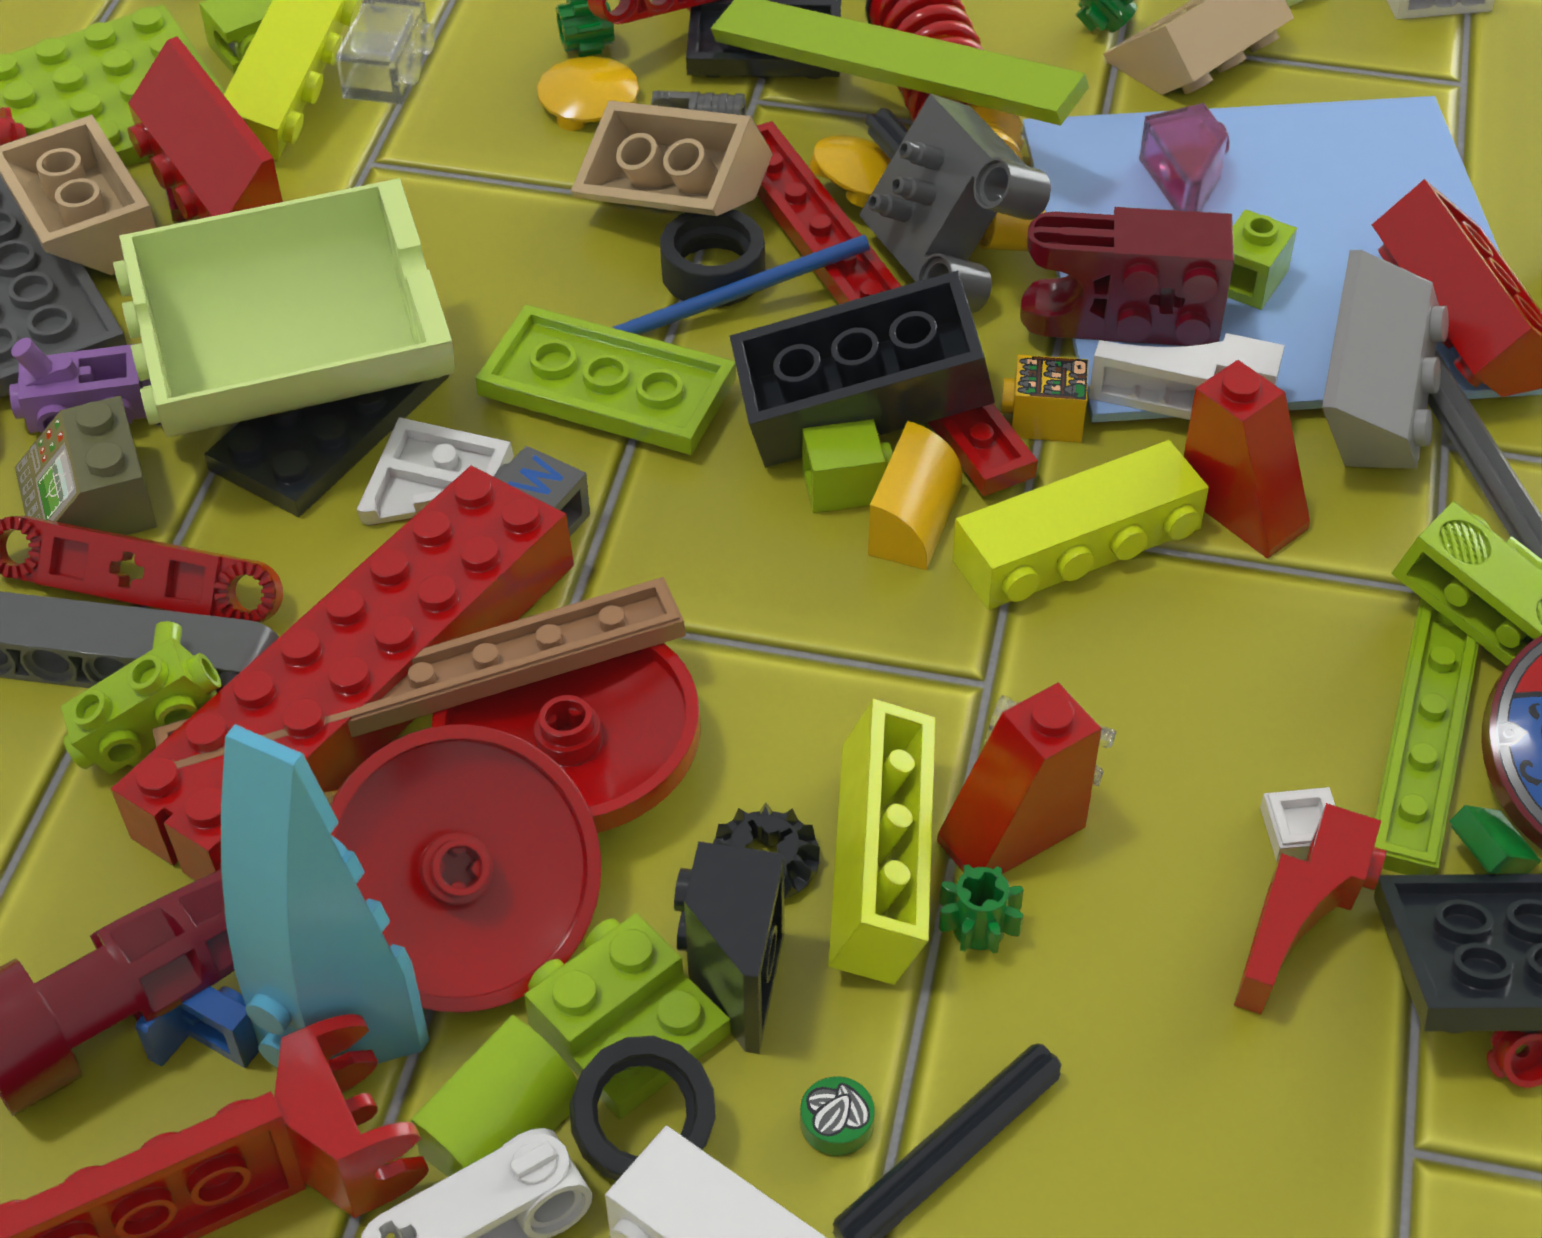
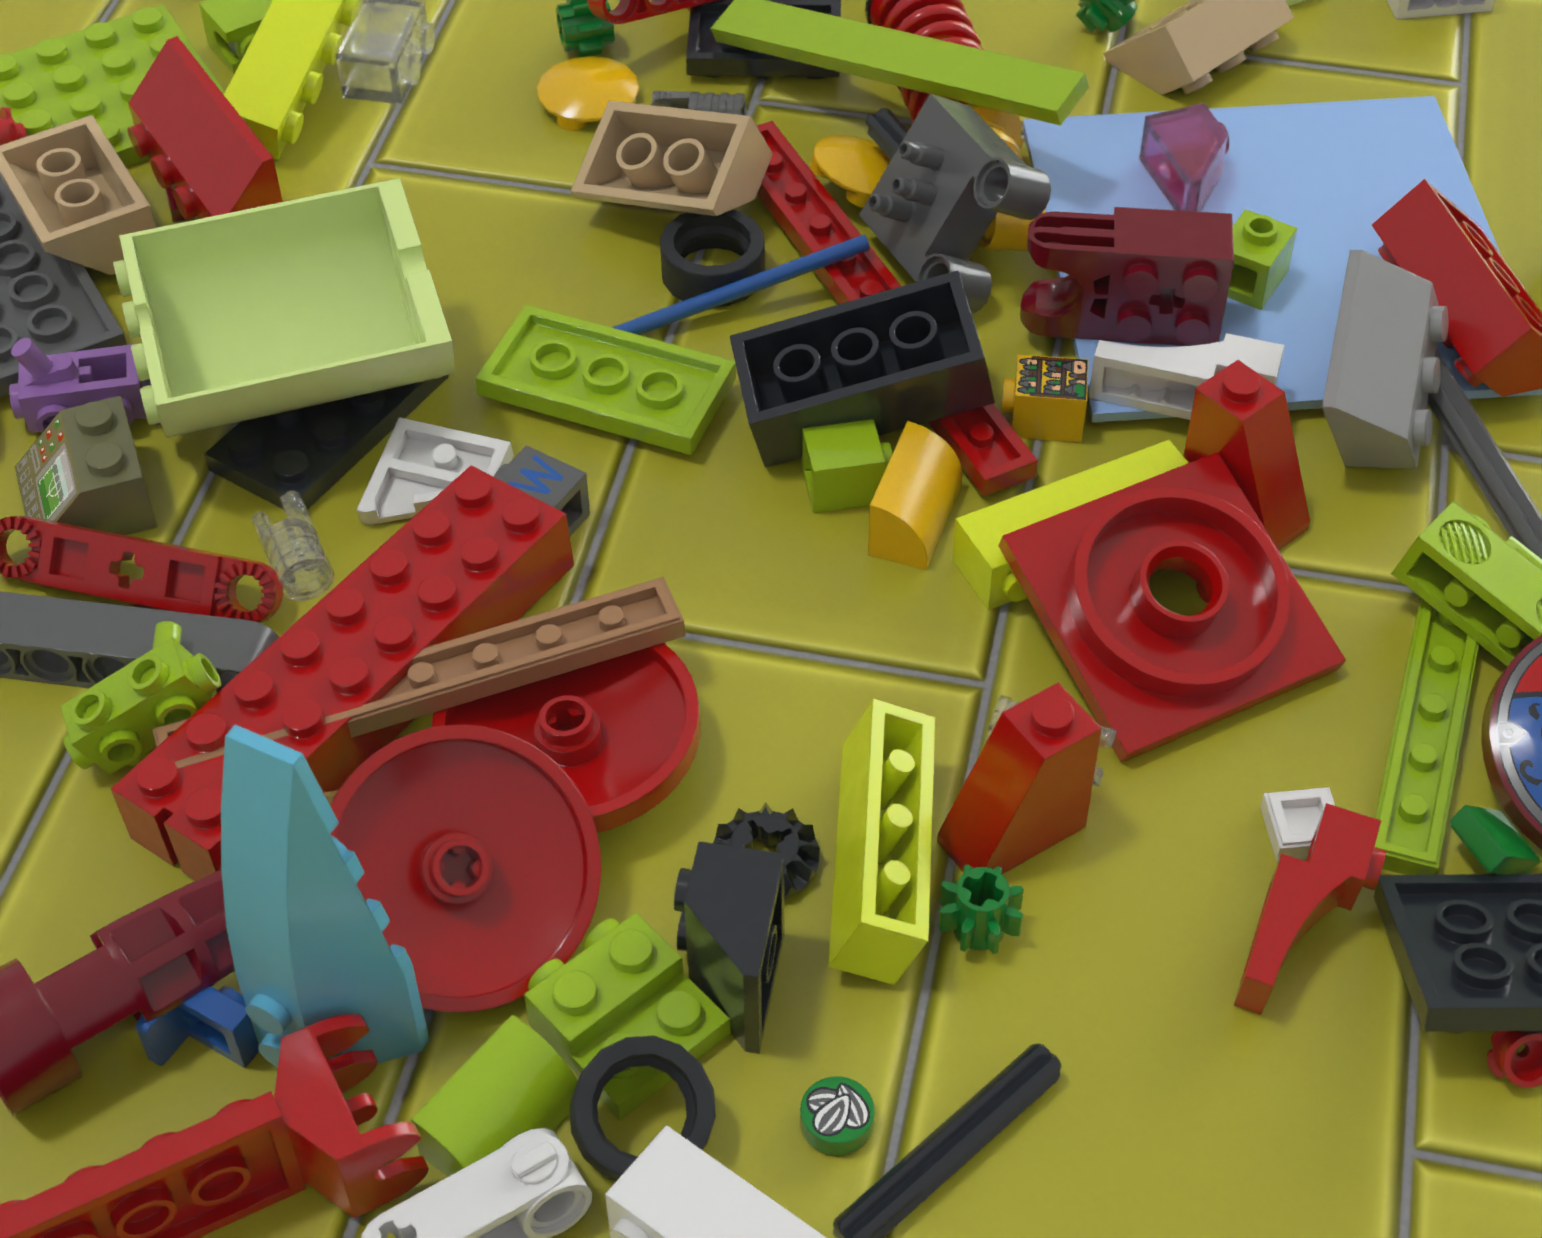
(295, 550): none -> clear hinge
(1132, 658): none -> red piece

